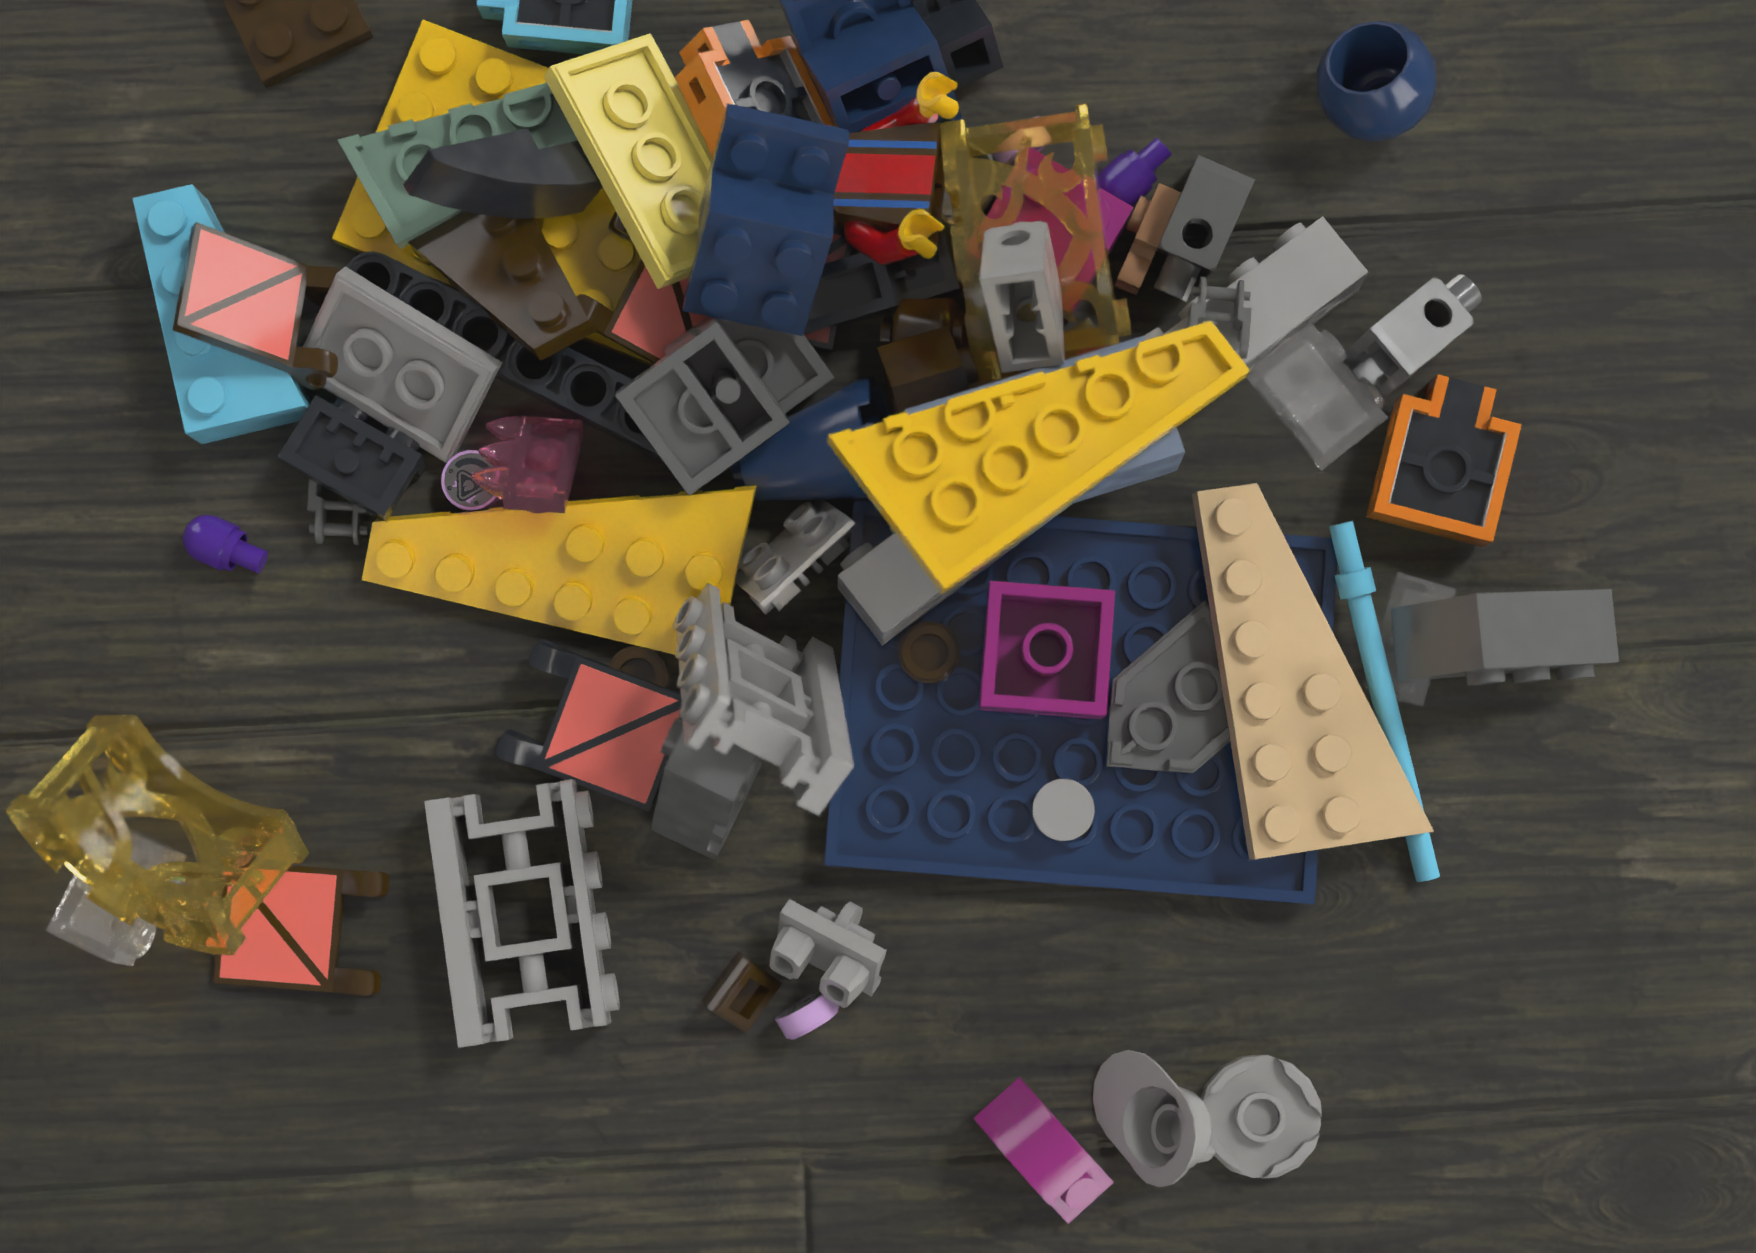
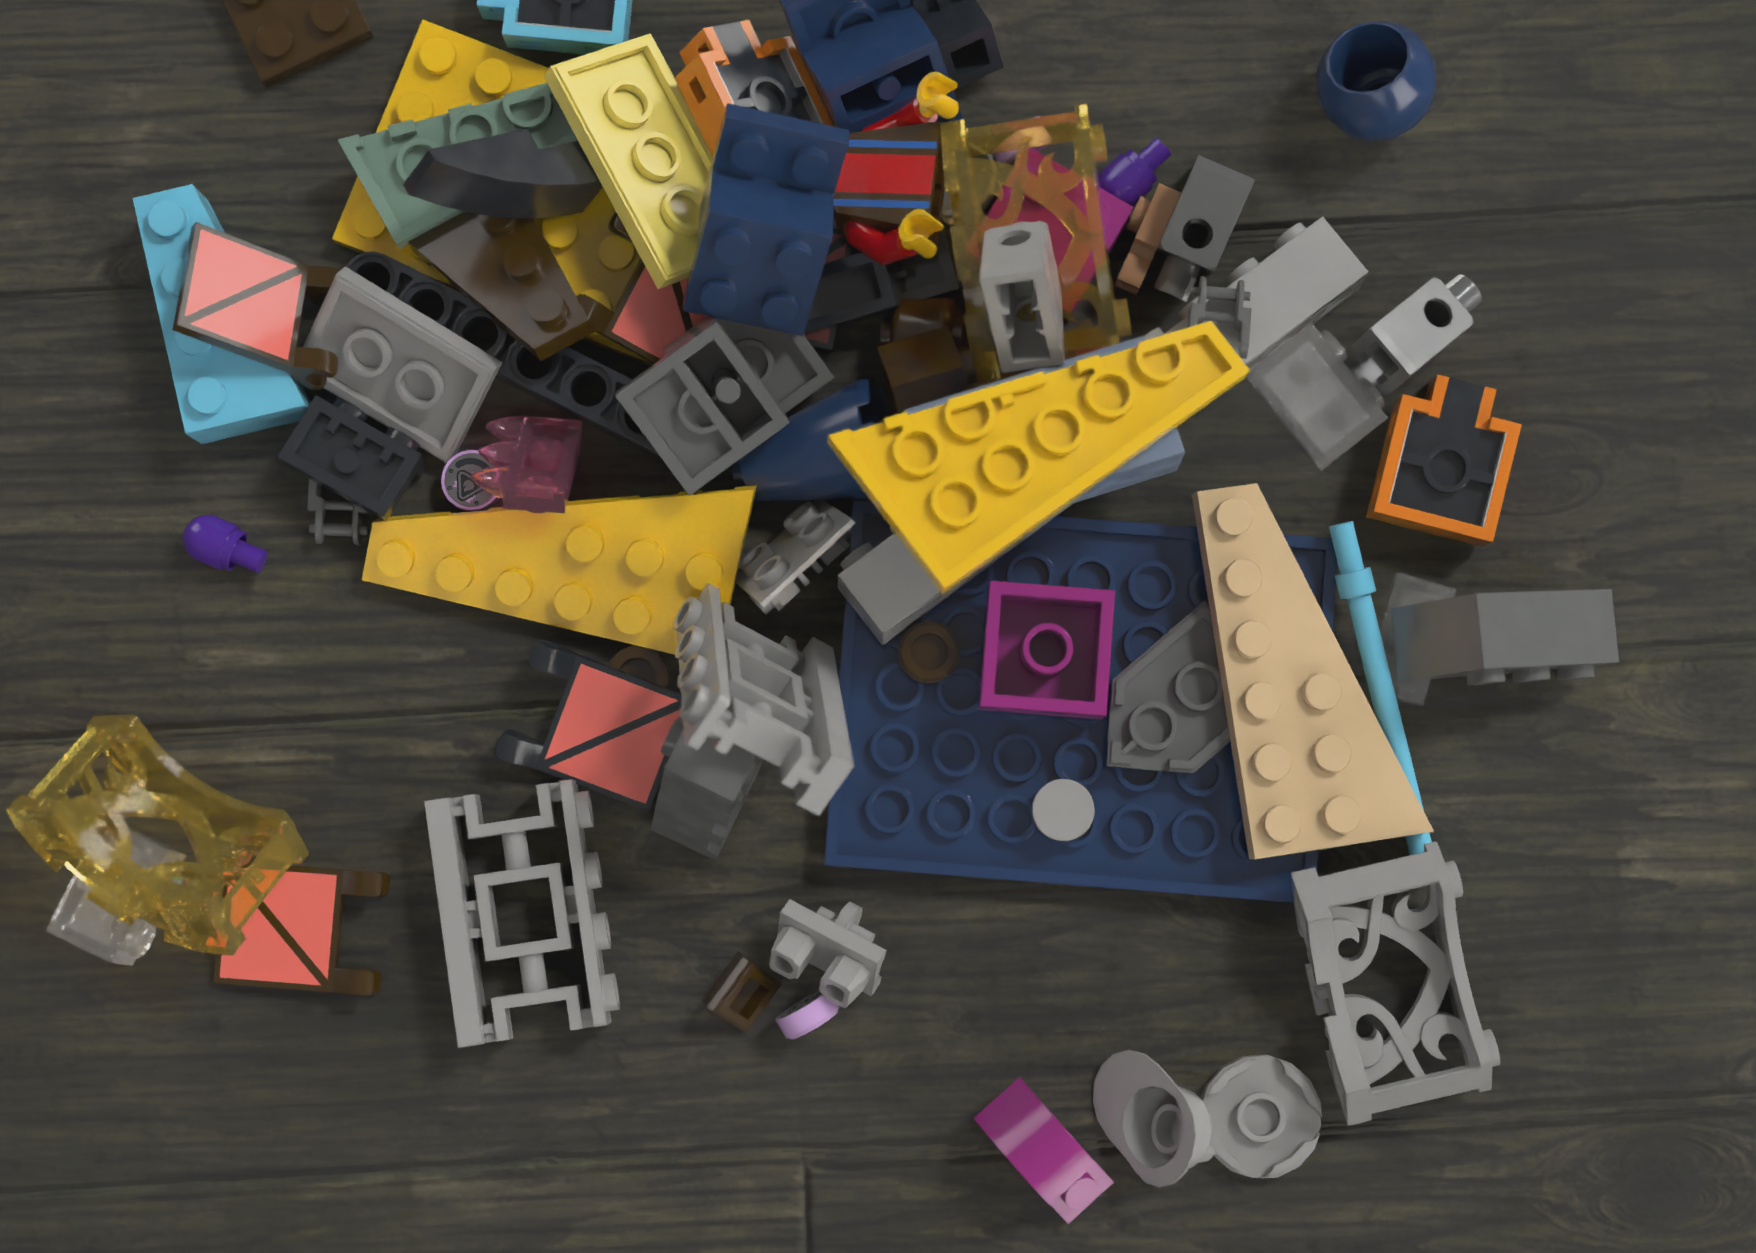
(1360, 1061): none -> light grey fence

